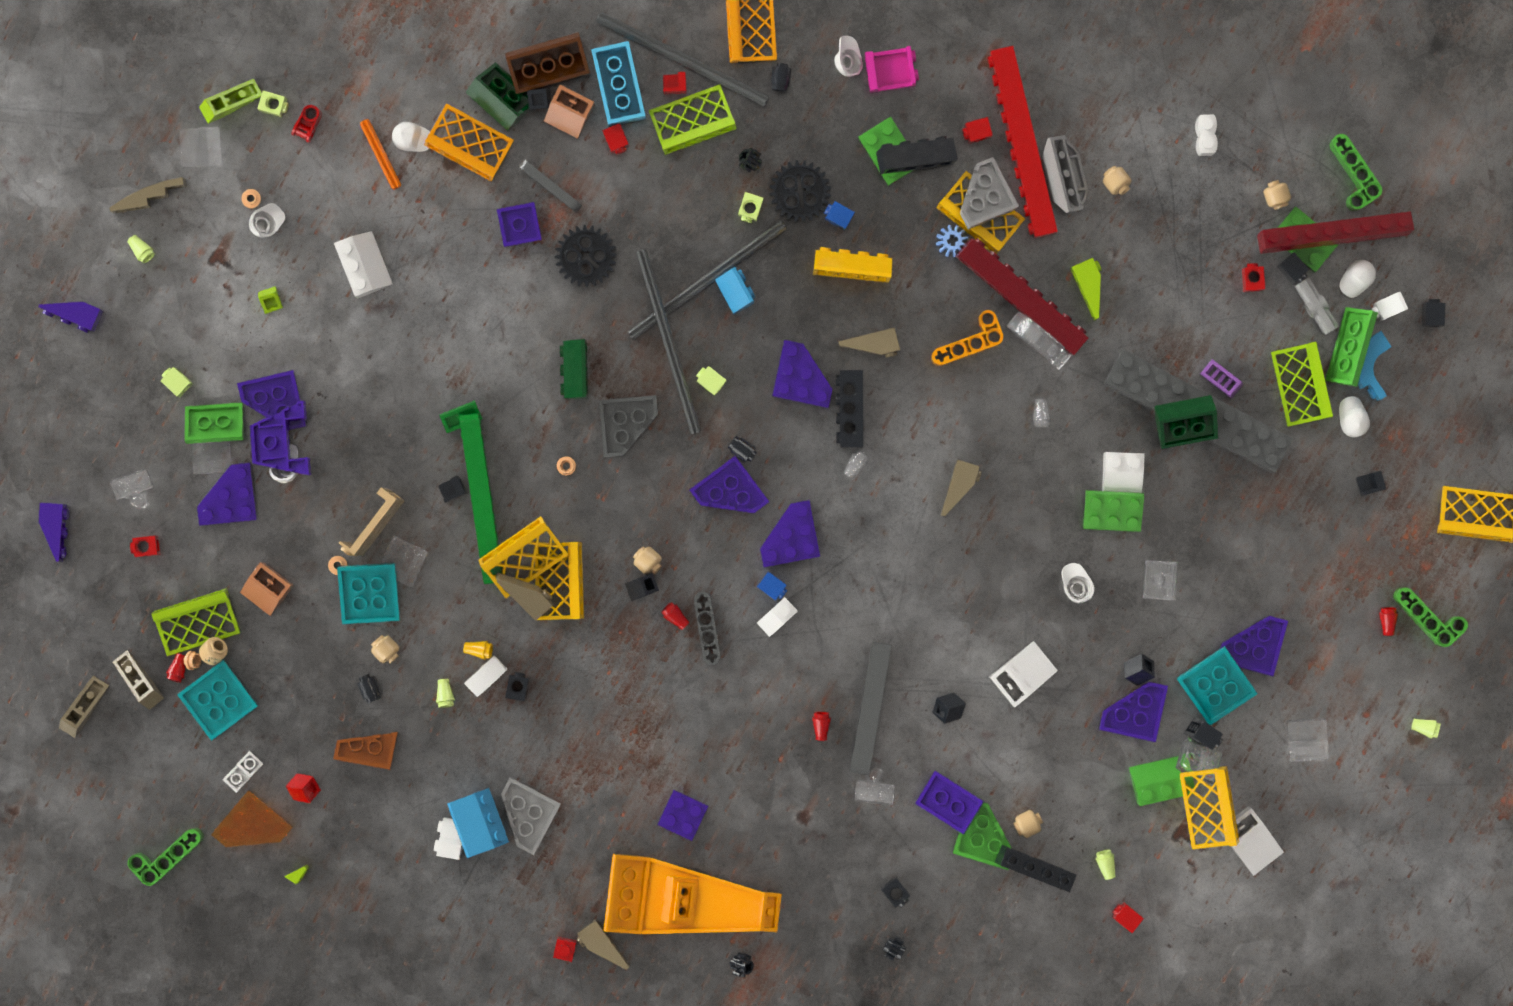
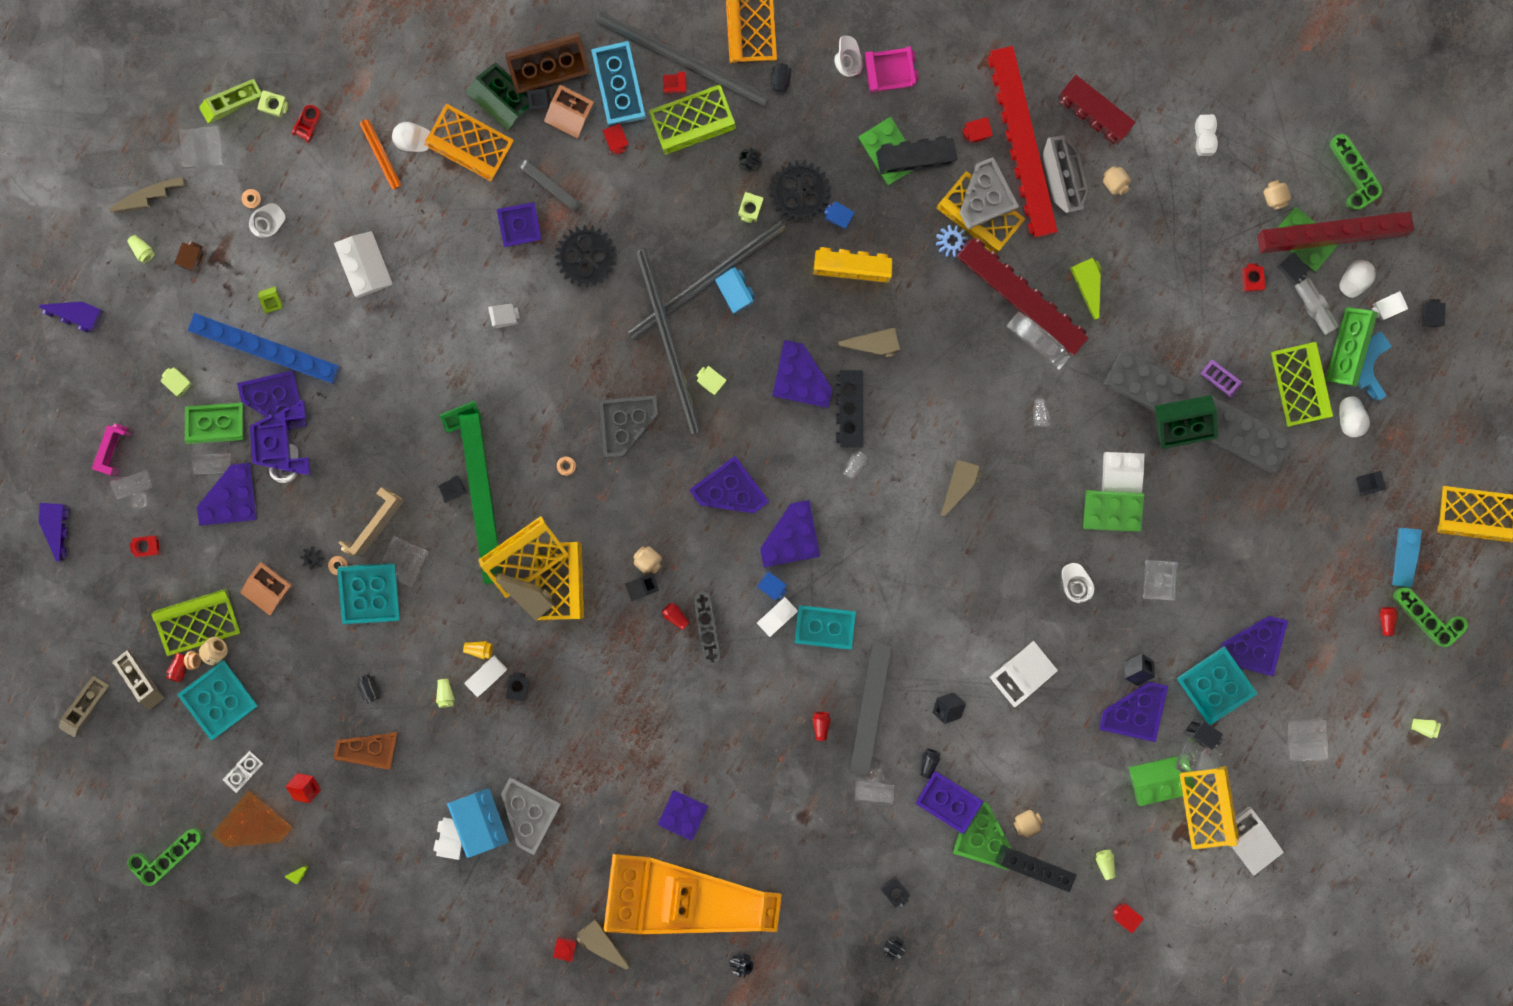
(107, 449): none -> dark pink panel
(190, 256): none -> reddish brown brick
(264, 348): none -> blue brick
(309, 553): none -> black gear
(385, 649): tan head -> none
(503, 315): none -> white slope
(574, 369): dark green slope -> none
(742, 449): black brick -> none
(825, 627): none -> teal plate
(930, 760): none -> black cone
(966, 342): light orange beam -> none
(1096, 110): none -> dark red piece
(1406, 556): none -> dark azure slope

